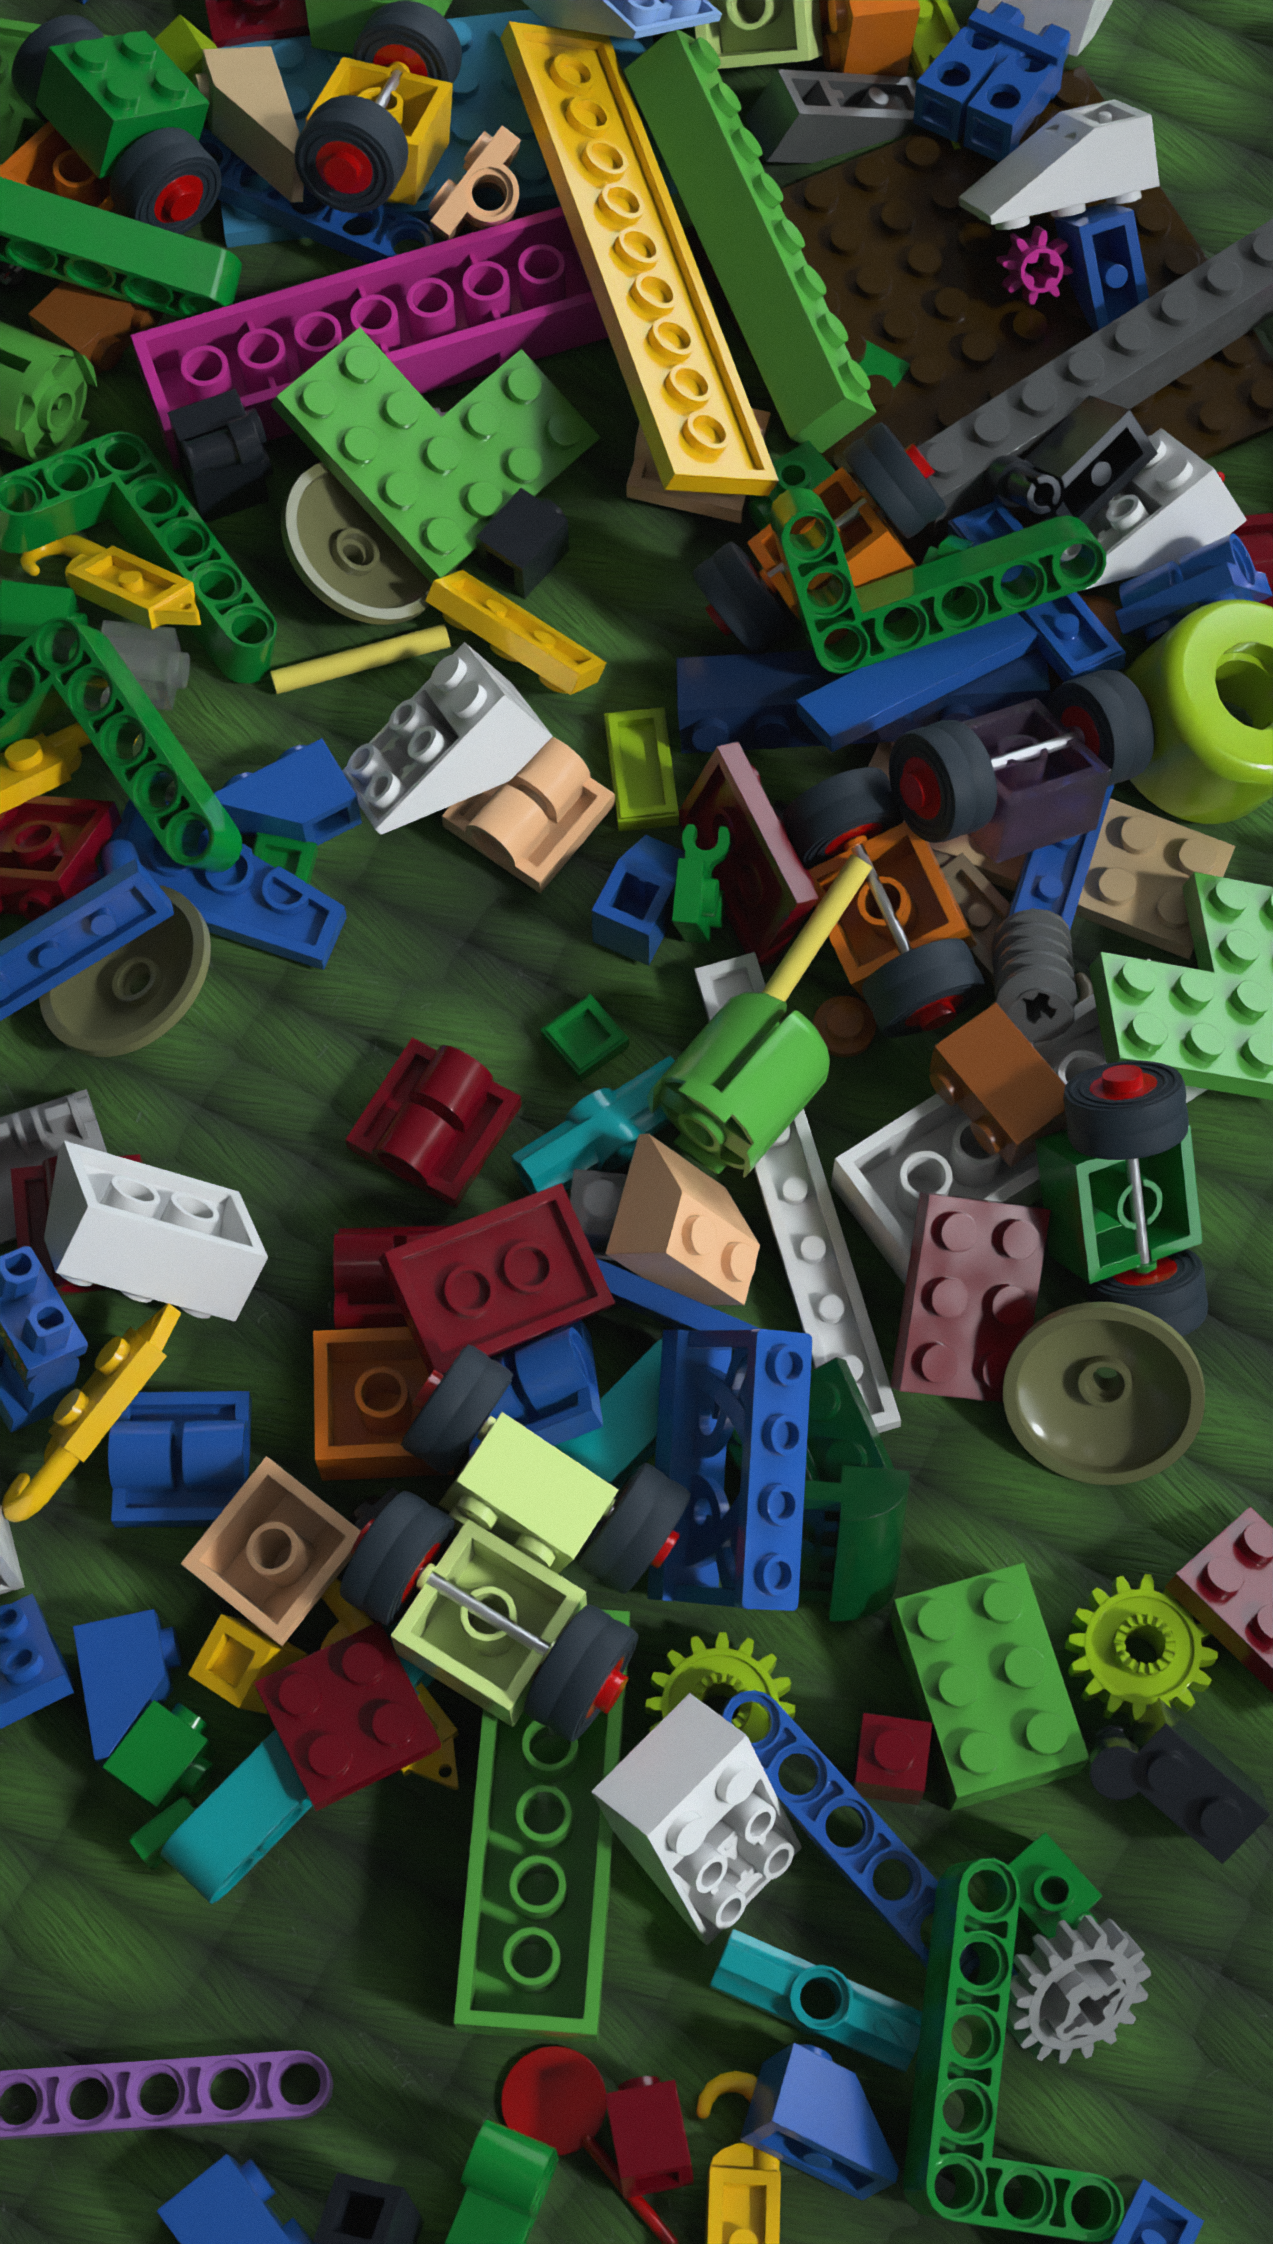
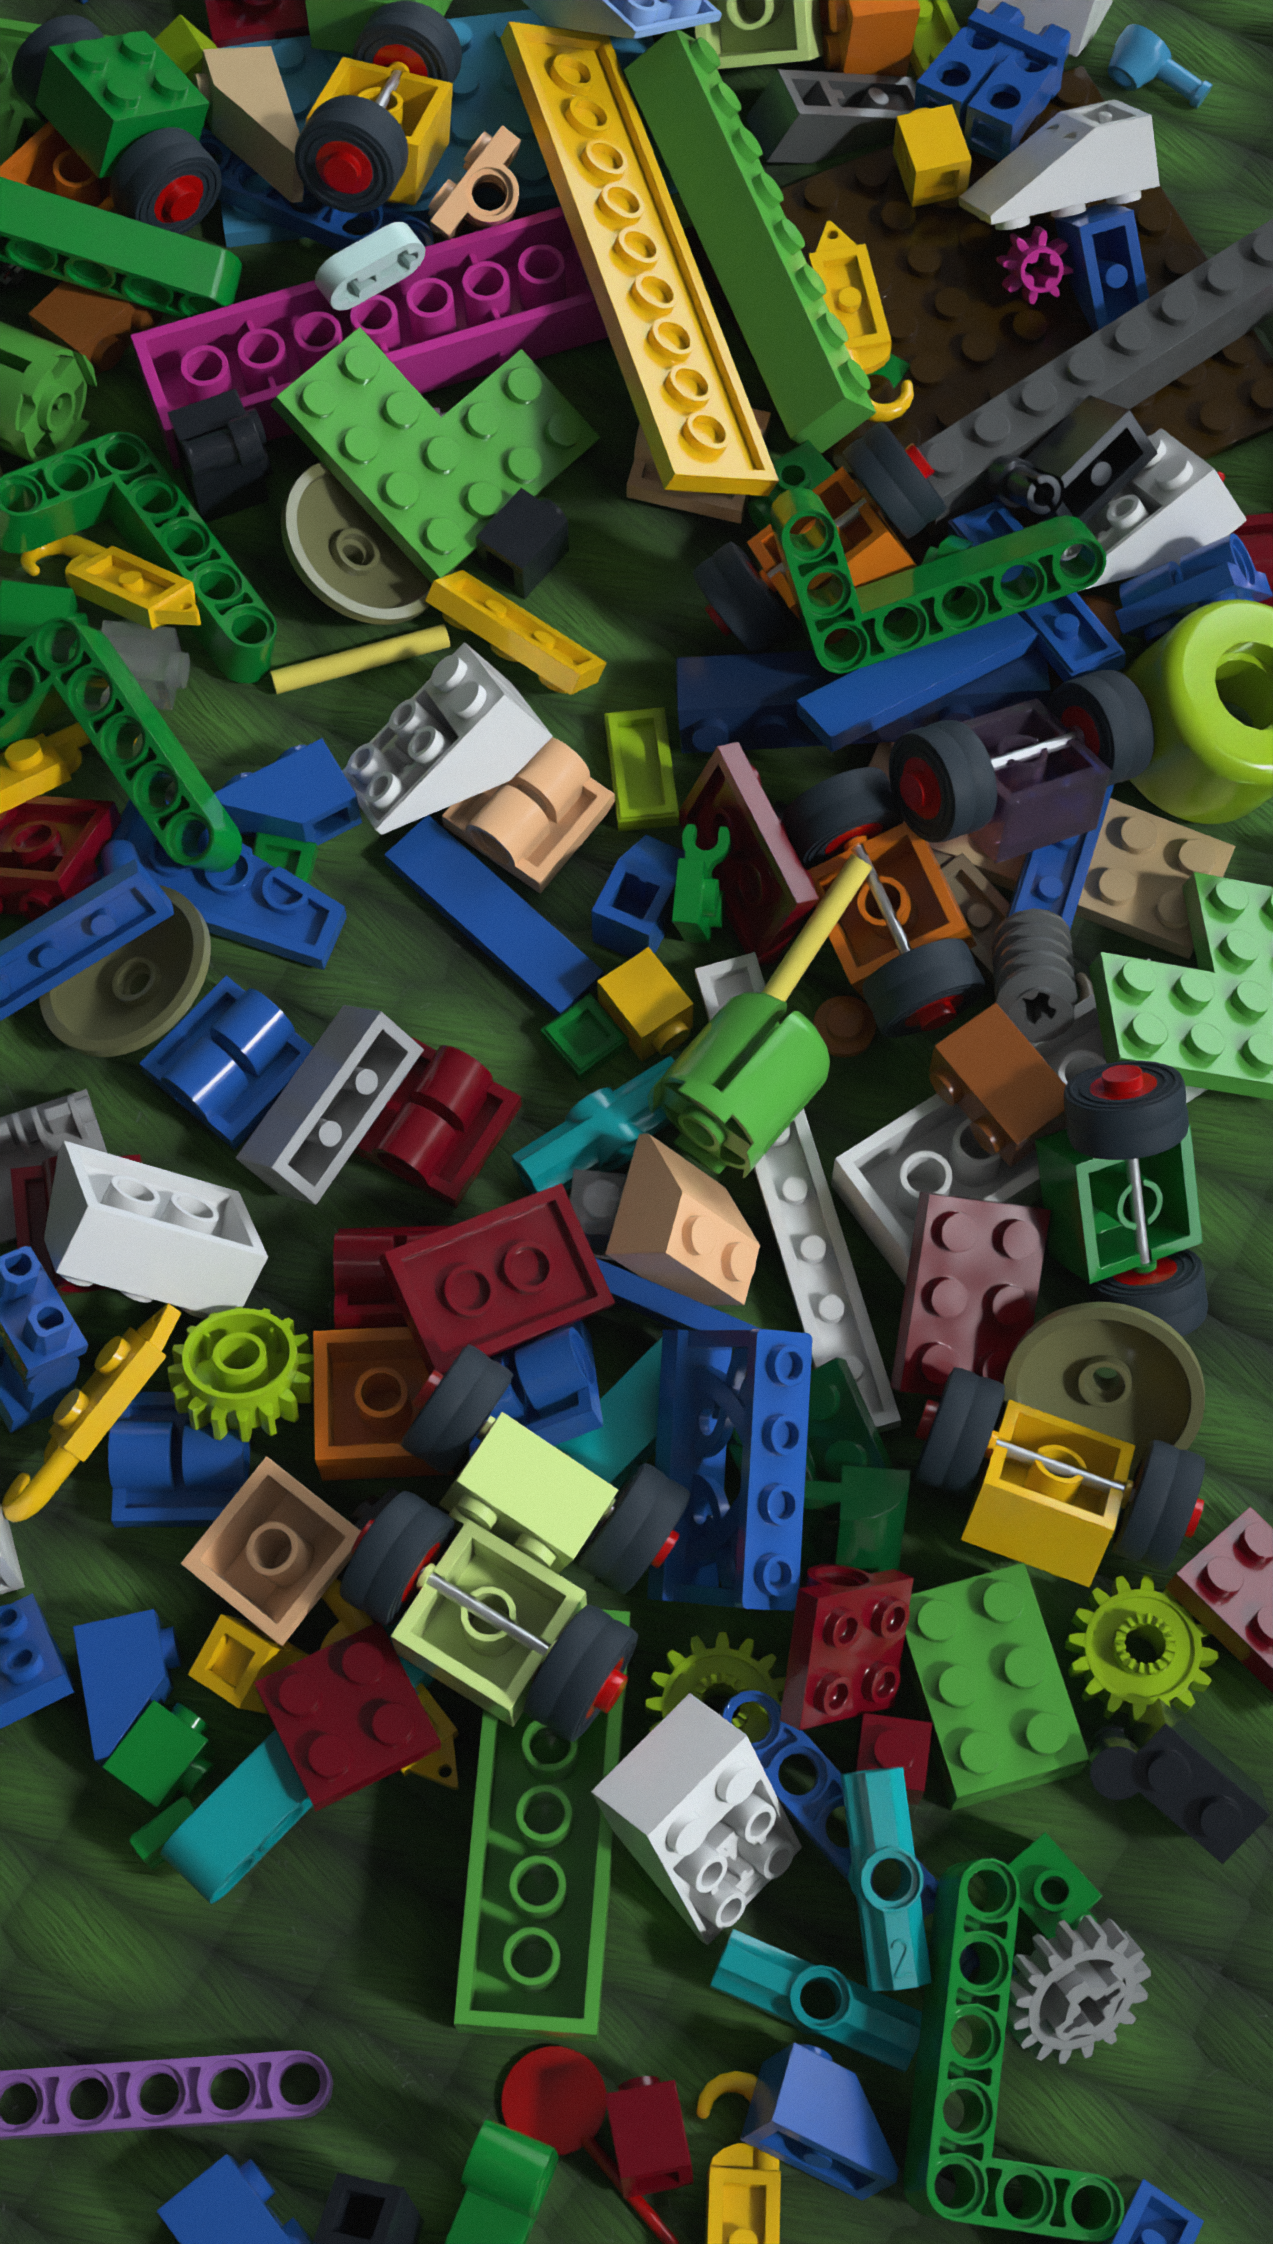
(228, 1060): none -> blue plate
(241, 1372): none -> lime gear
(330, 1103): none -> light grey brick
(370, 266): none -> light aqua beam
(493, 916): none -> blue tile
(647, 1005): none -> yellow brick
(845, 1644): none -> dark red plate
(857, 305): none -> yellow plate
(894, 1924): none -> teal piece
(931, 155): none -> yellow brick
(1054, 1485): none -> brick
(1144, 56): none -> dark azure bar

